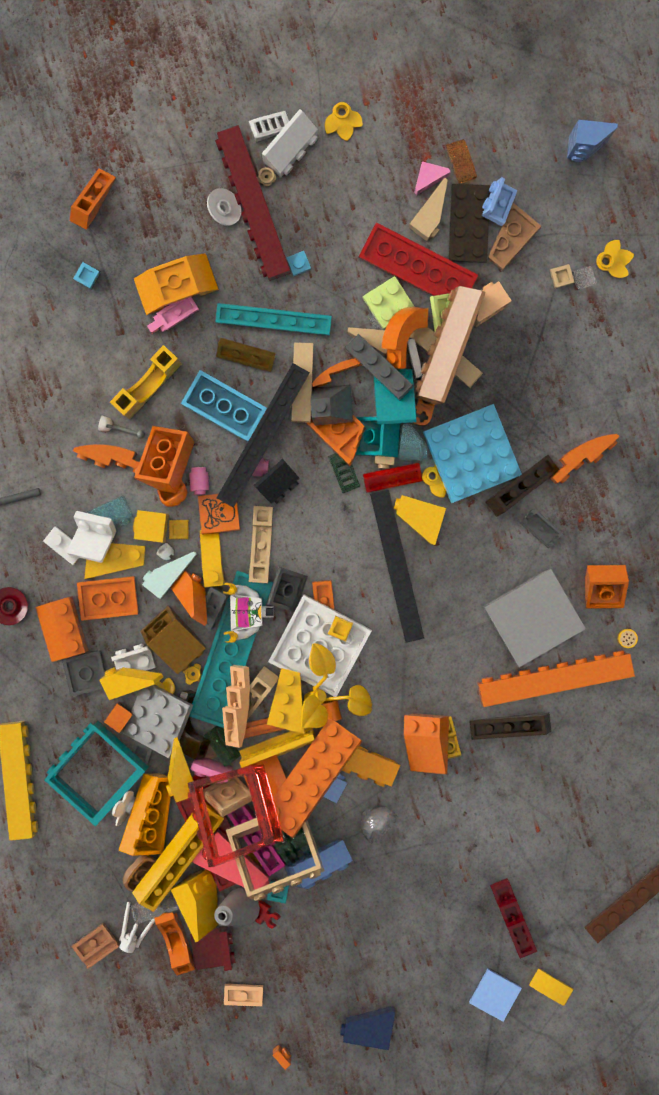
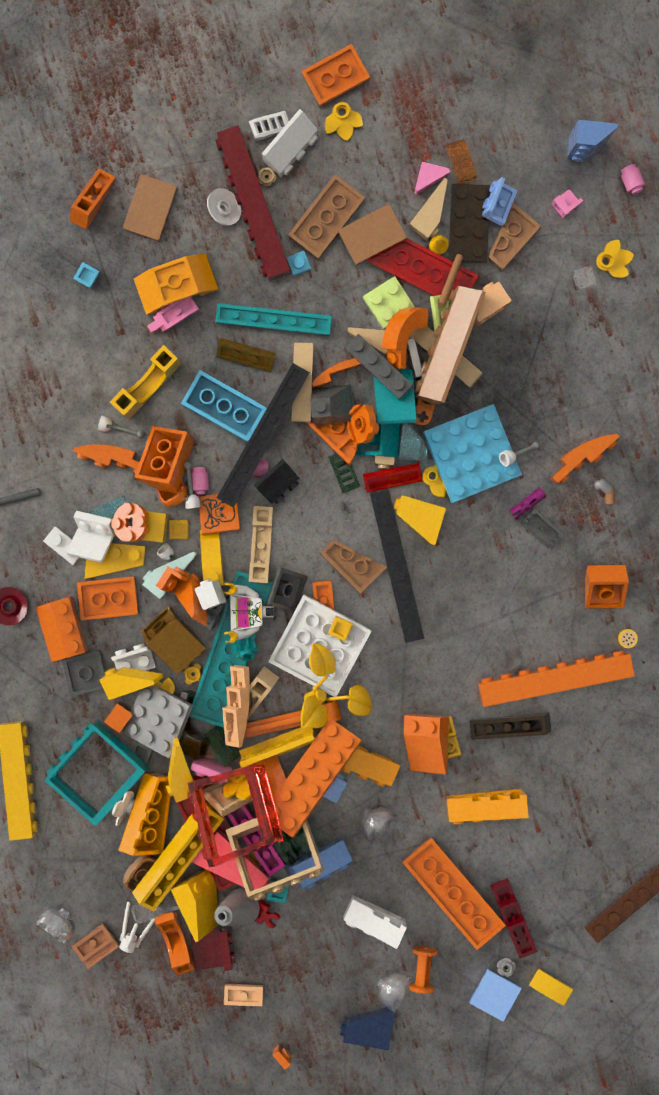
(56, 924): none -> clear cylinder
(122, 517): none -> plate
(150, 207): none -> medium nougat tile
(169, 578): none -> orange bracket
(191, 500): none -> hinge
(210, 594): none -> white brick
(237, 786): none -> yellow plate
(245, 649): none -> teal gear
(287, 702): yellow wing -> none
(326, 216): none -> medium nougat plate
(335, 75): none -> orange plate
(351, 565): none -> medium nougat wing
(364, 416): none -> orange plate
(372, 234): none -> medium nougat tile
(375, 921): none -> white wedge
(393, 990): none -> clear cylinder
(423, 969): none -> orange hose
(439, 244): none -> yellow tile
(450, 280): none -> medium nougat bar
(454, 893): none -> orange plate
(487, 806): none -> light orange wedge
(506, 962): none -> light grey plate
(508, 457): none -> white hinge
(522, 486): dark brown slope -> none
(527, 503): none -> magenta pin
(535, 618): light grey panel -> none
(561, 276): tan plate -> none
(566, 203): none -> bright pink panel
(607, 488): none -> arm
(632, 179): none -> bright pink brick

